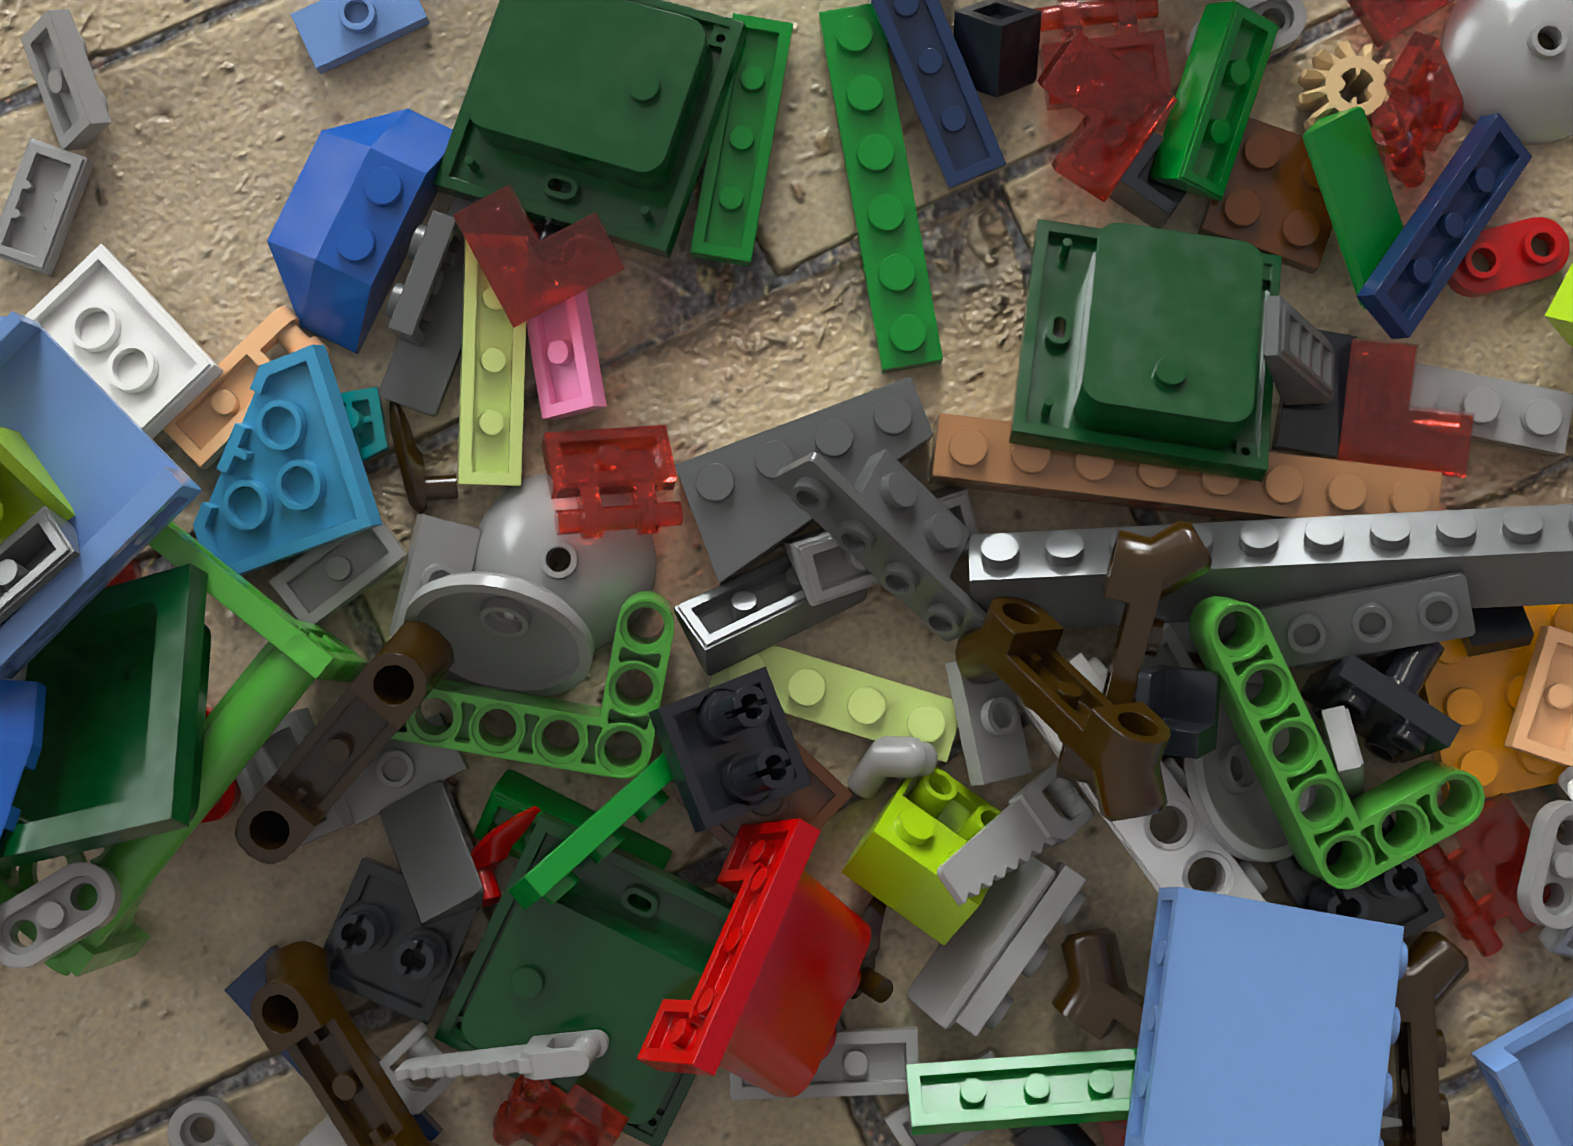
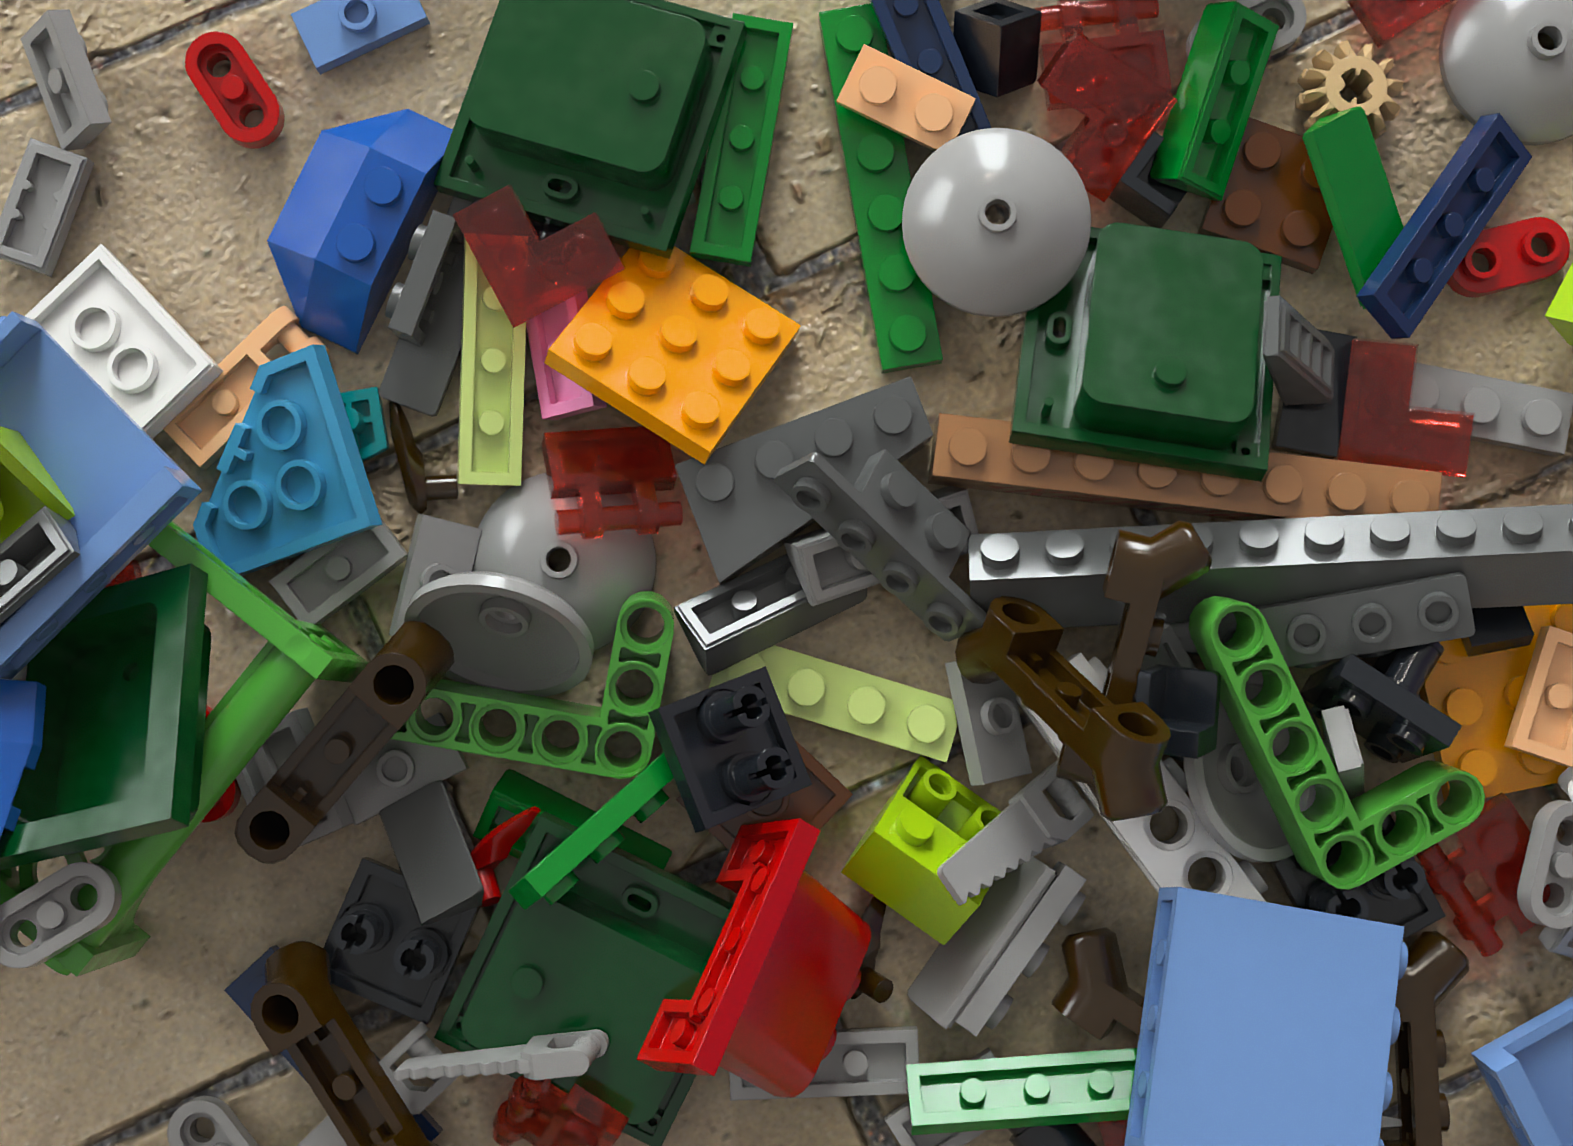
(235, 93): none -> red plate
(673, 348): none -> light orange plate
(891, 758): light grey arm -> none
(905, 99): none -> light nougat plate
(989, 265): none -> light grey dish
(1419, 110): clear red plate -> none

